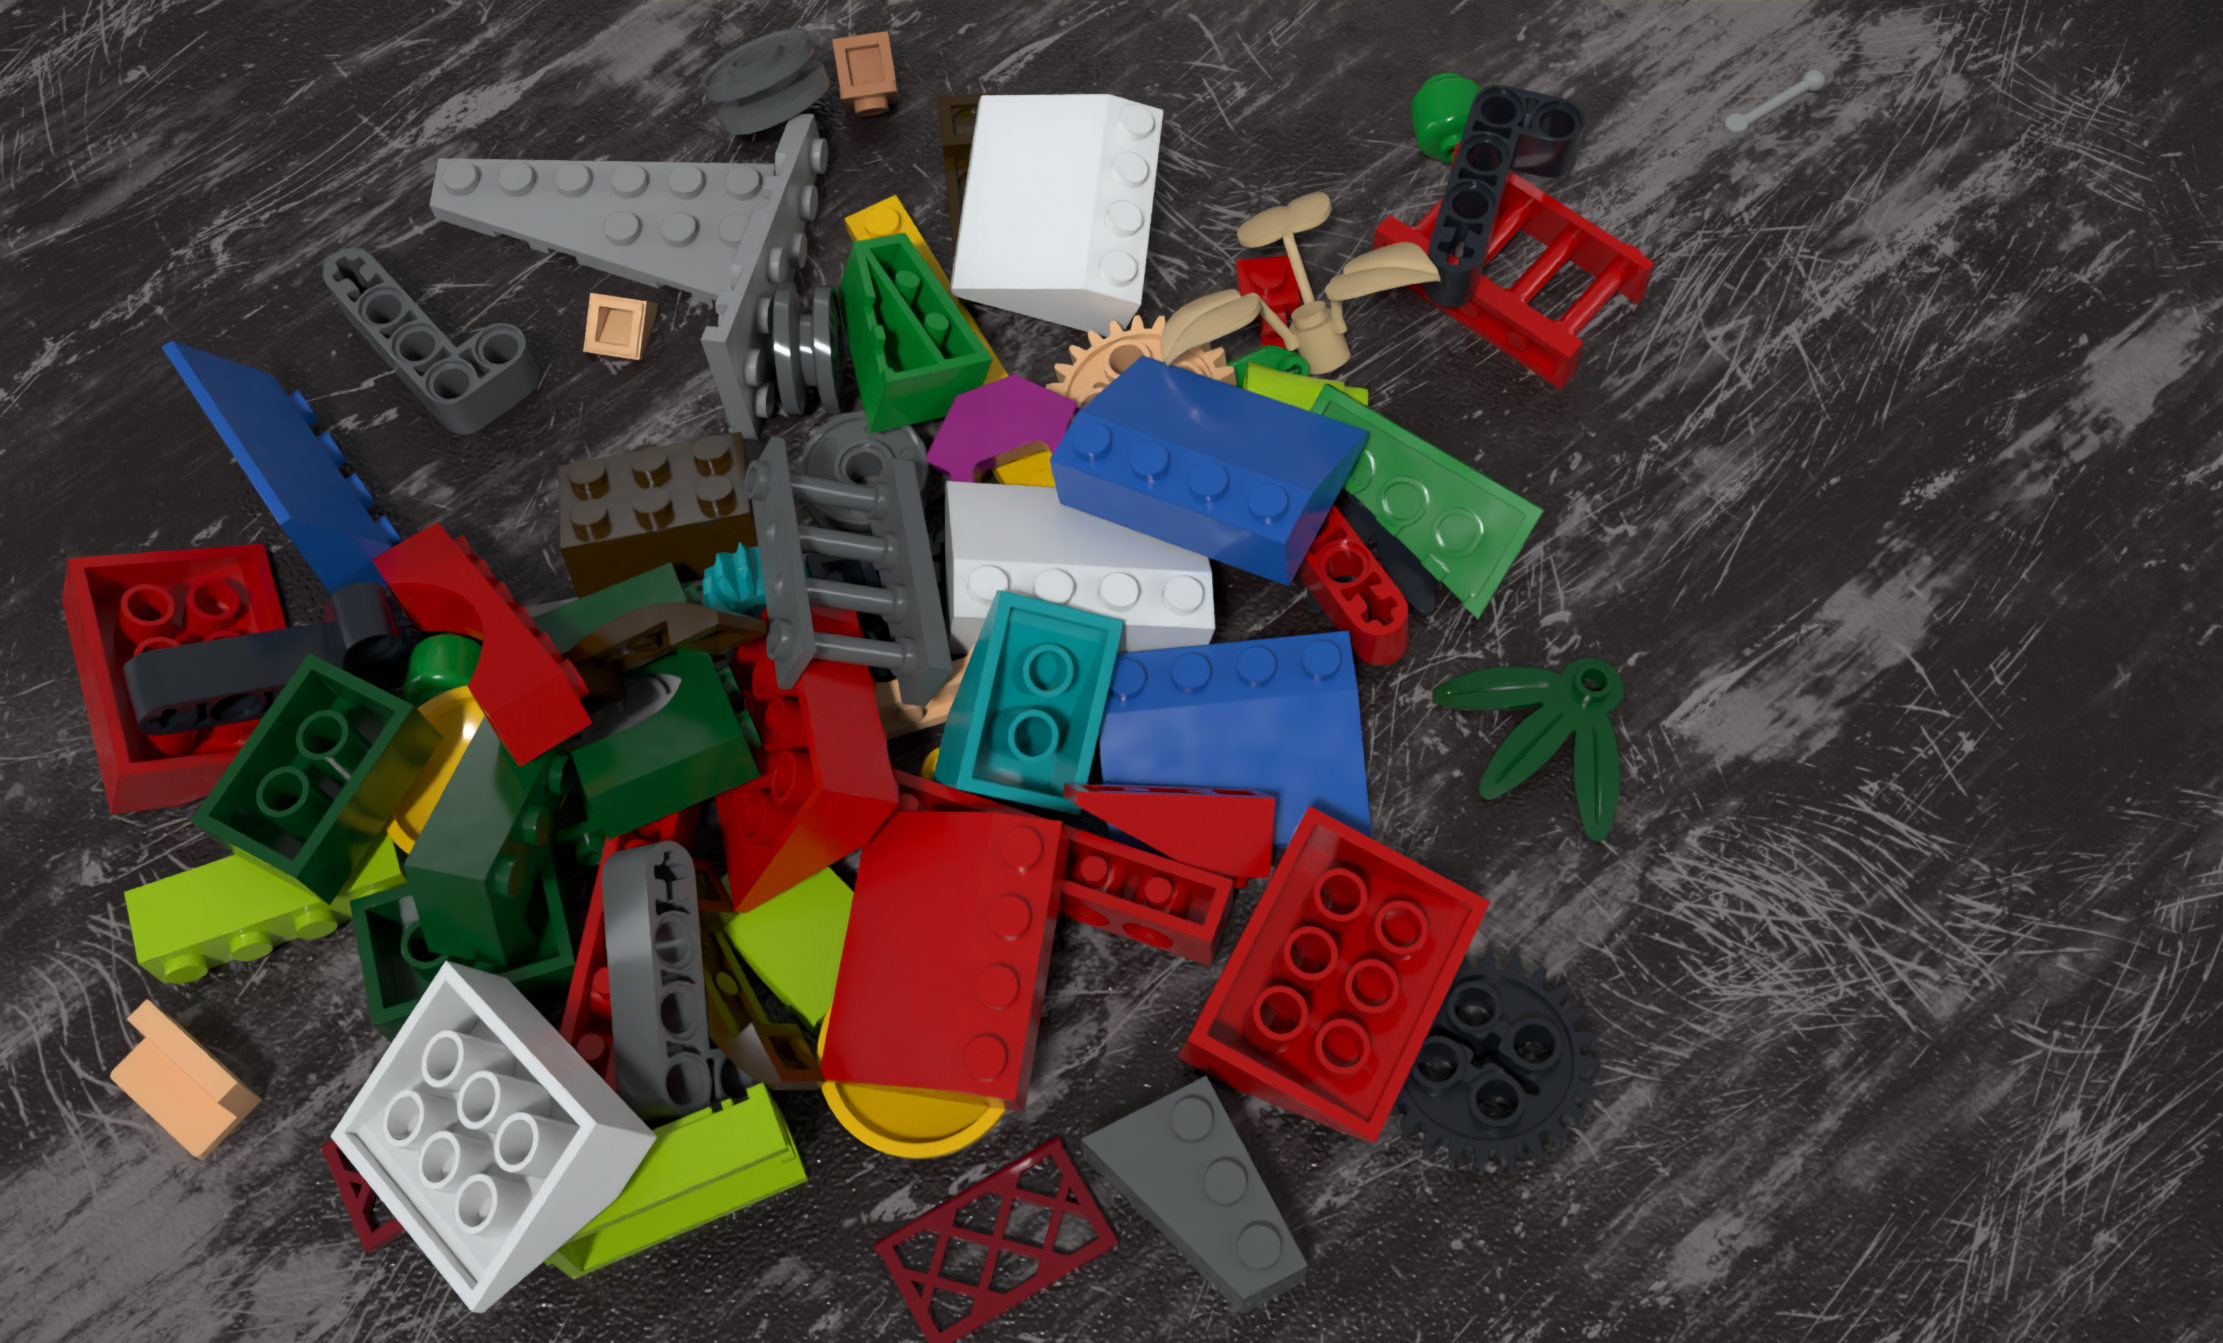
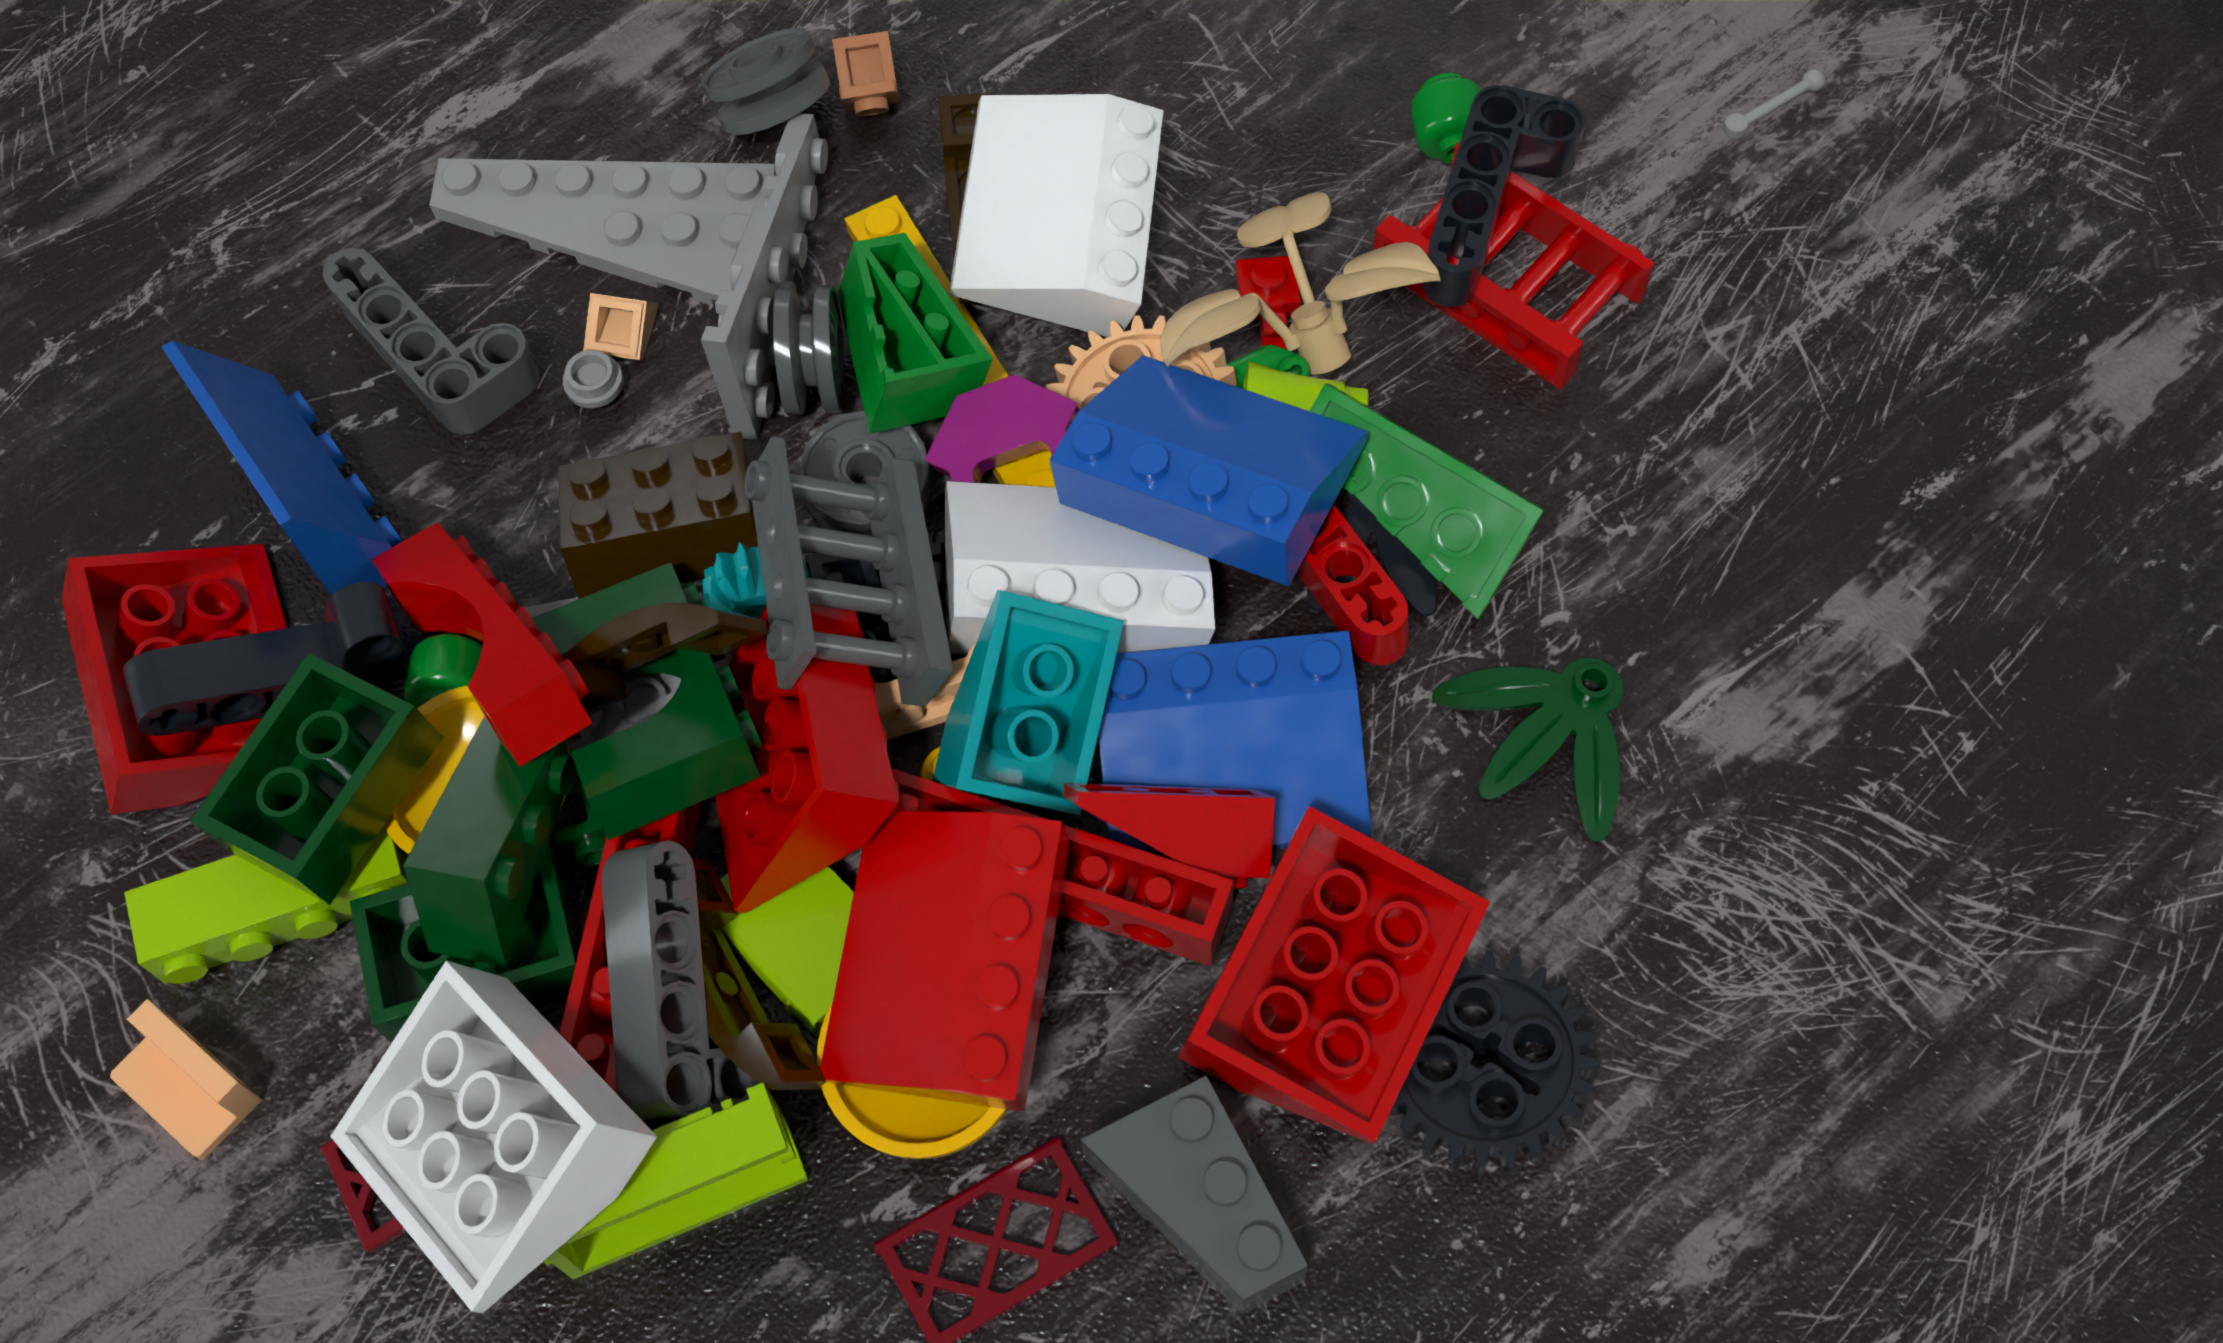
(592, 379): none -> light grey plate

